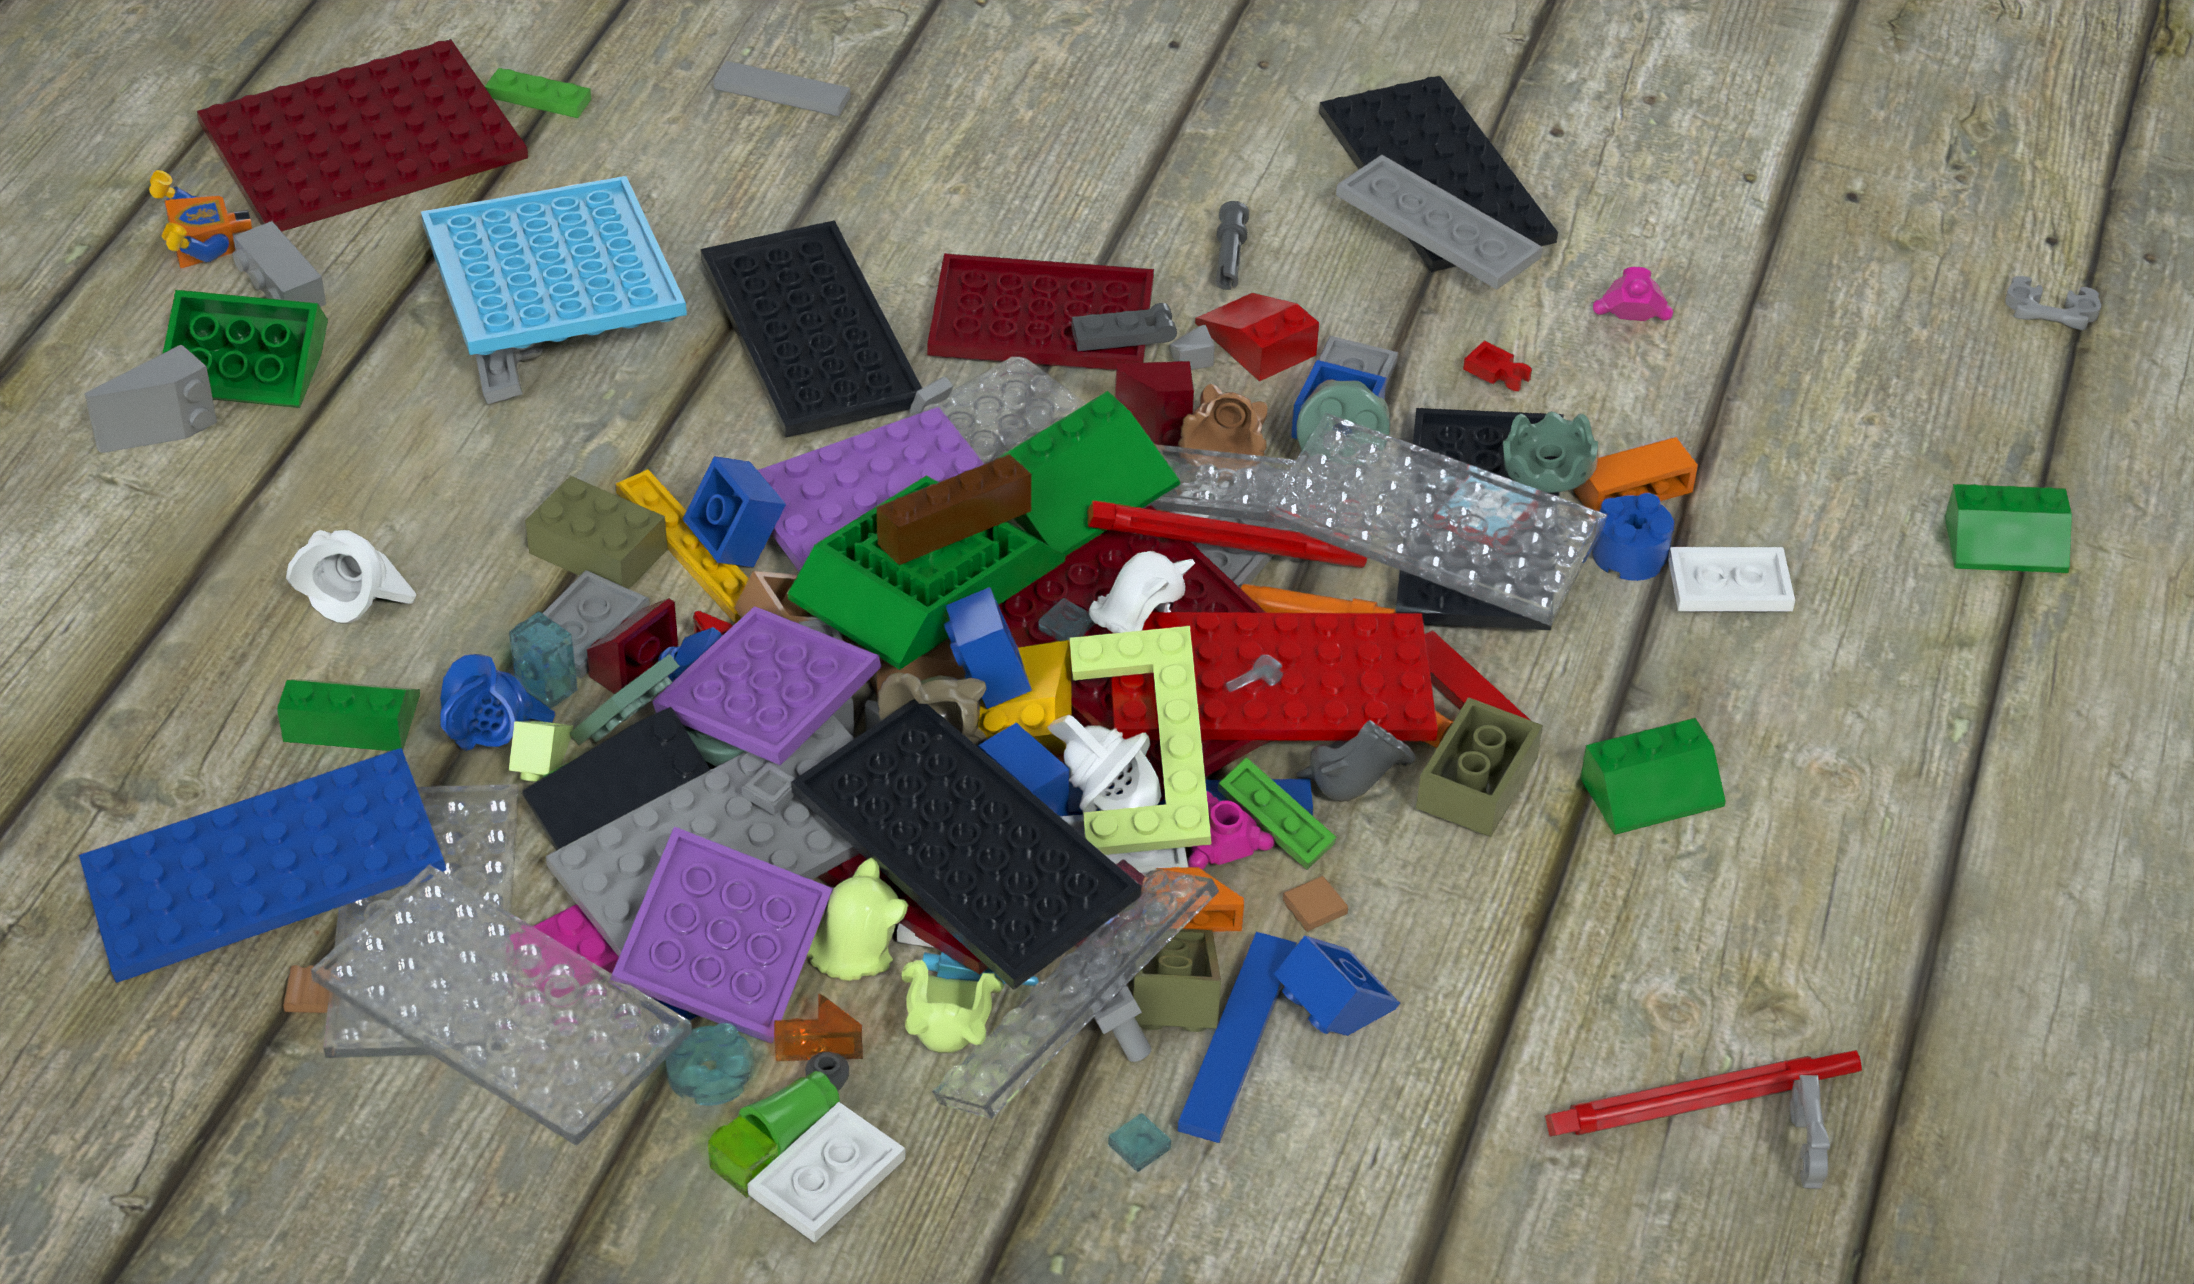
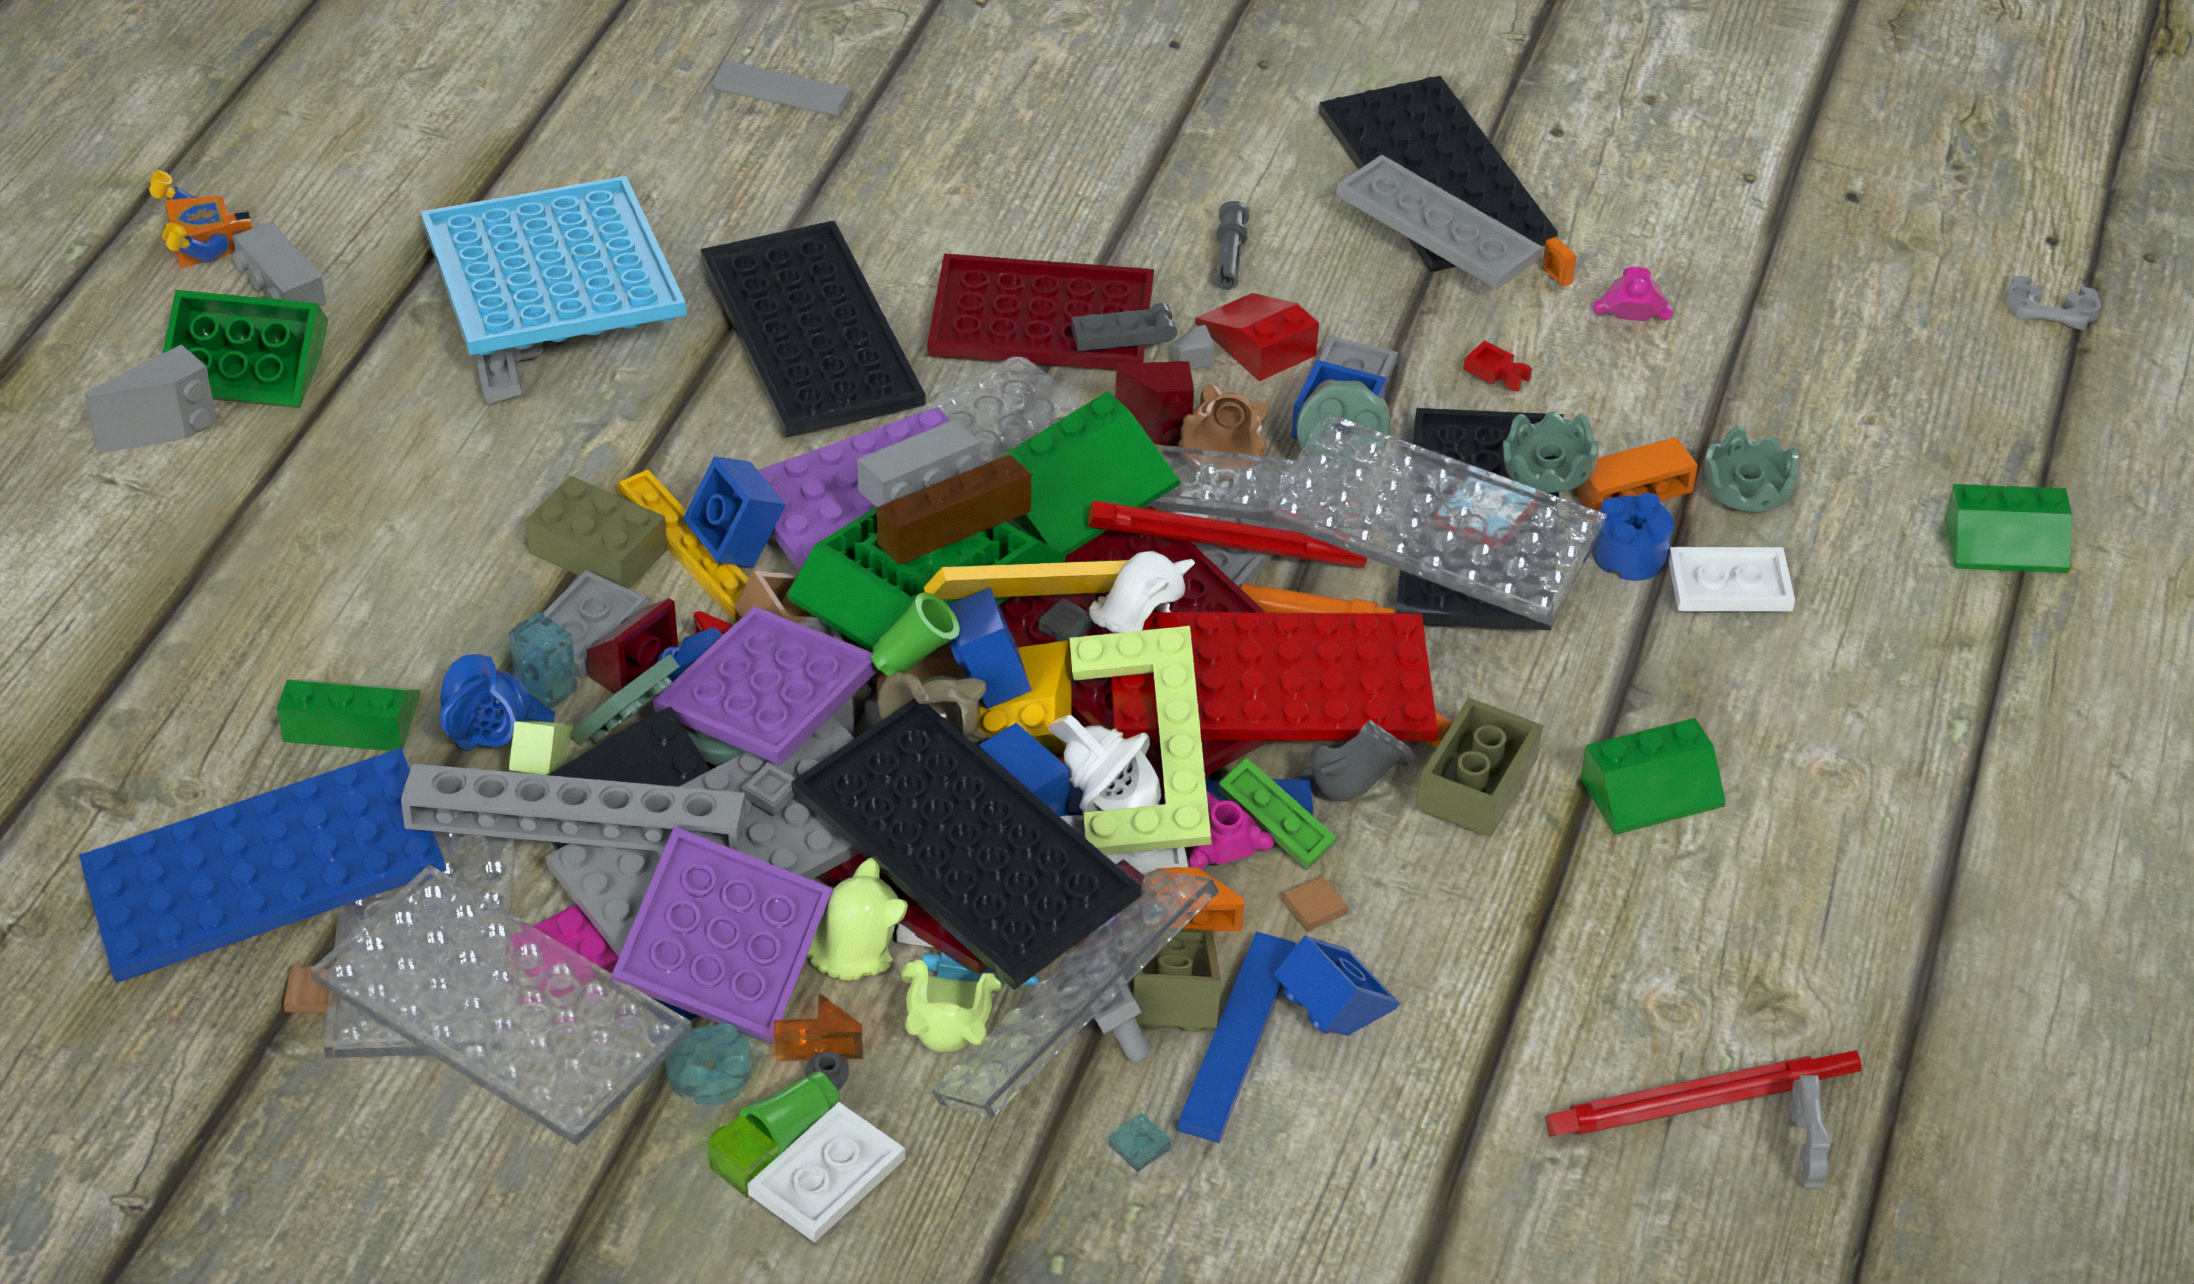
(345, 575): white helmet -> none
(361, 135): dark red plate -> none
(538, 92): bright green plate -> none
(567, 808): none -> light grey brick
(915, 635): none -> bright green plant
(917, 463): none -> light grey brick
(931, 394): light grey tile -> none
(1025, 579): none -> yellow tile
(1265, 668): clear light blue hand -> none
(1459, 679): red tile -> none
(1559, 261): none -> orange tile
(1737, 457): none -> sand green plate

